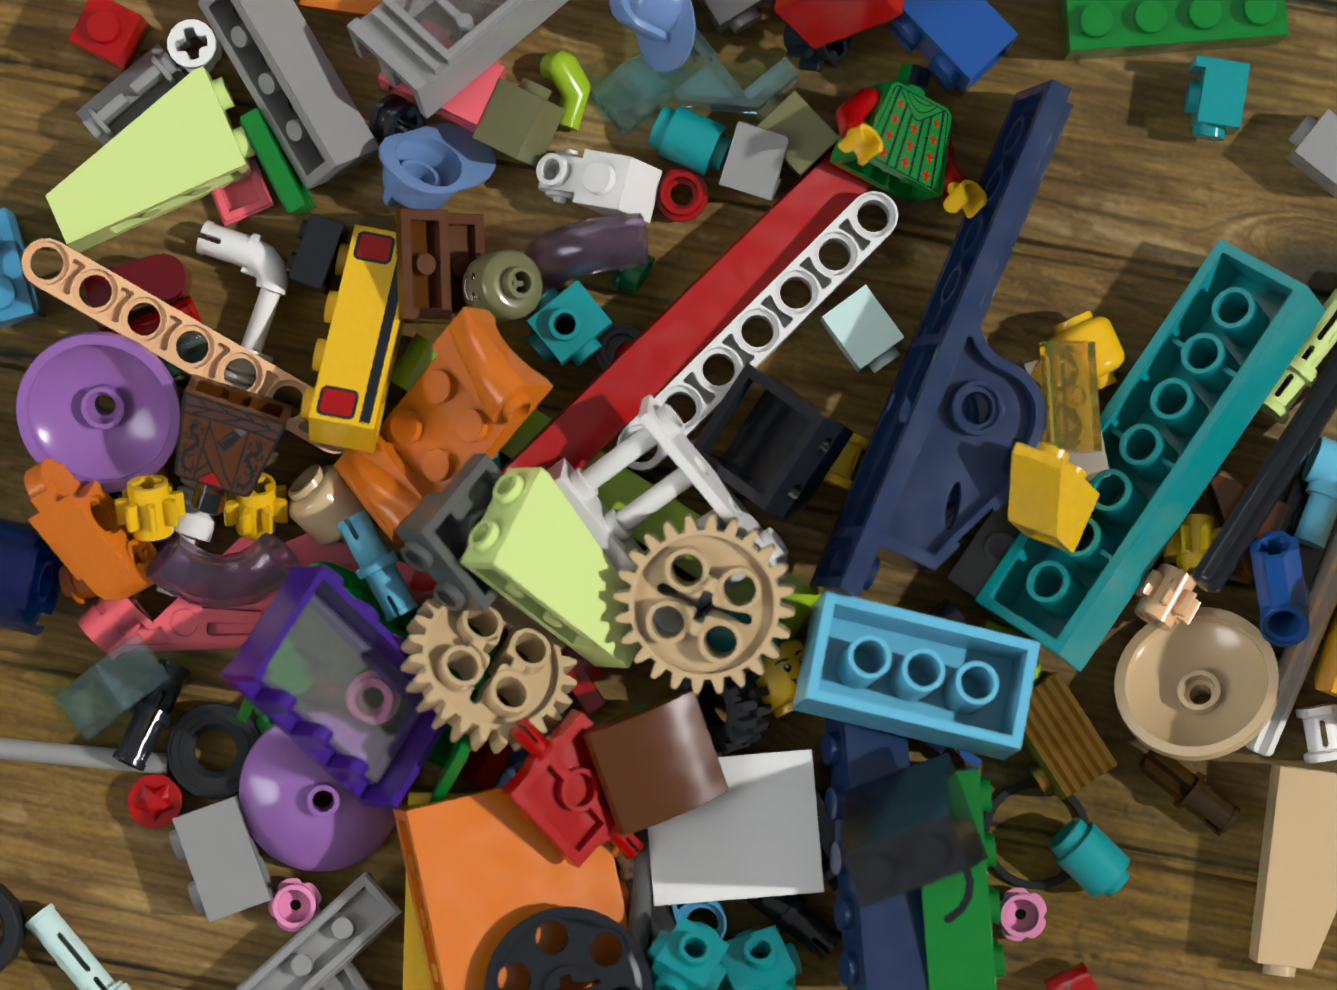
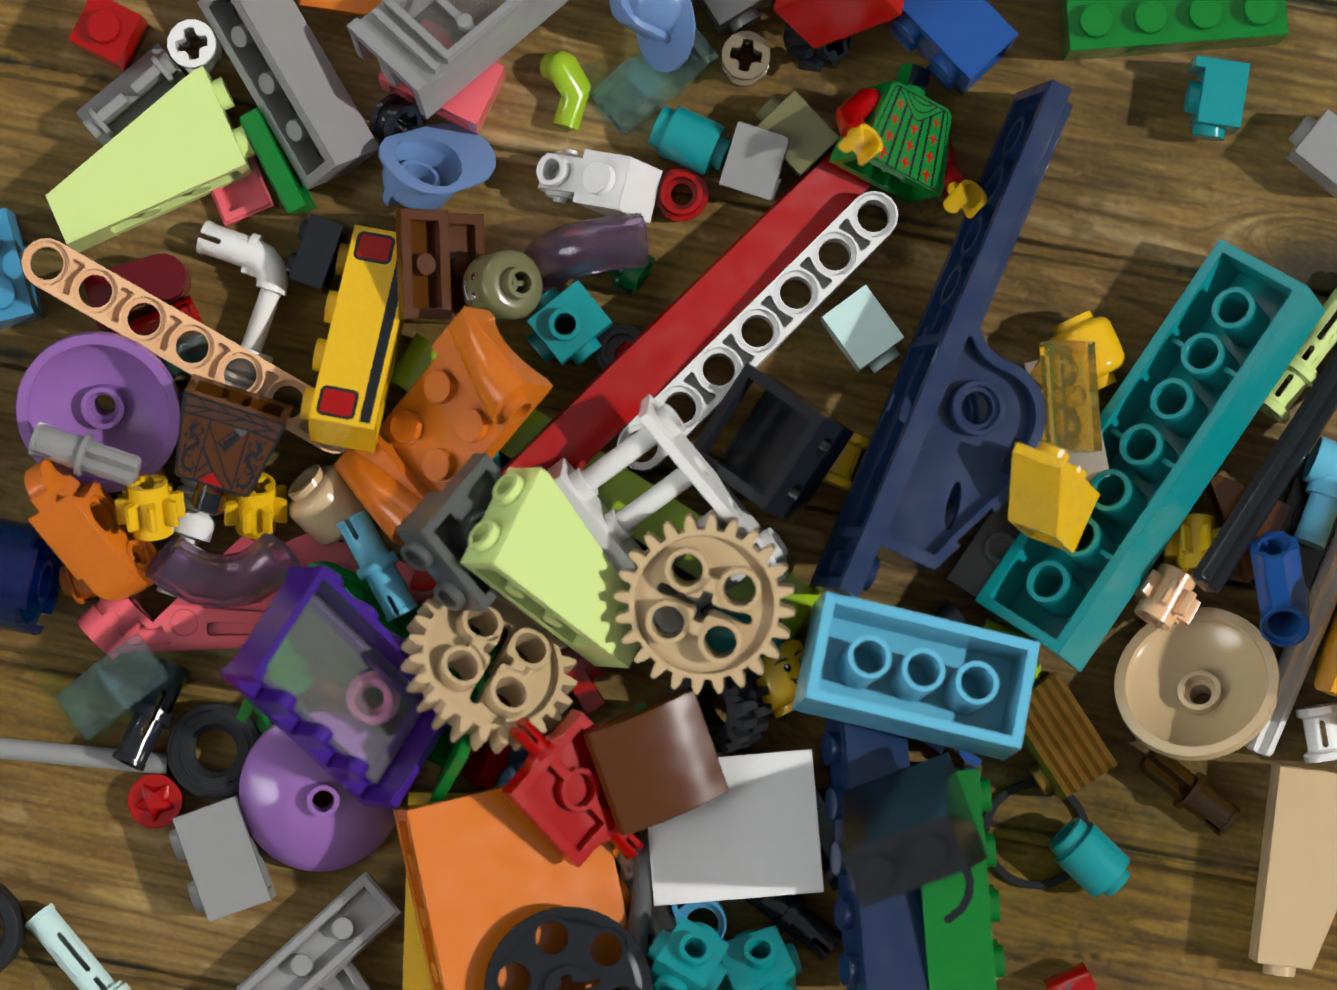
(84, 454): none -> light grey axle
(294, 889): bright pink plate -> none
(519, 120): olive brick -> none
(716, 89): clear light blue slope -> none
(734, 46): none -> dark tan bush
(1034, 920): bright pink plate -> none

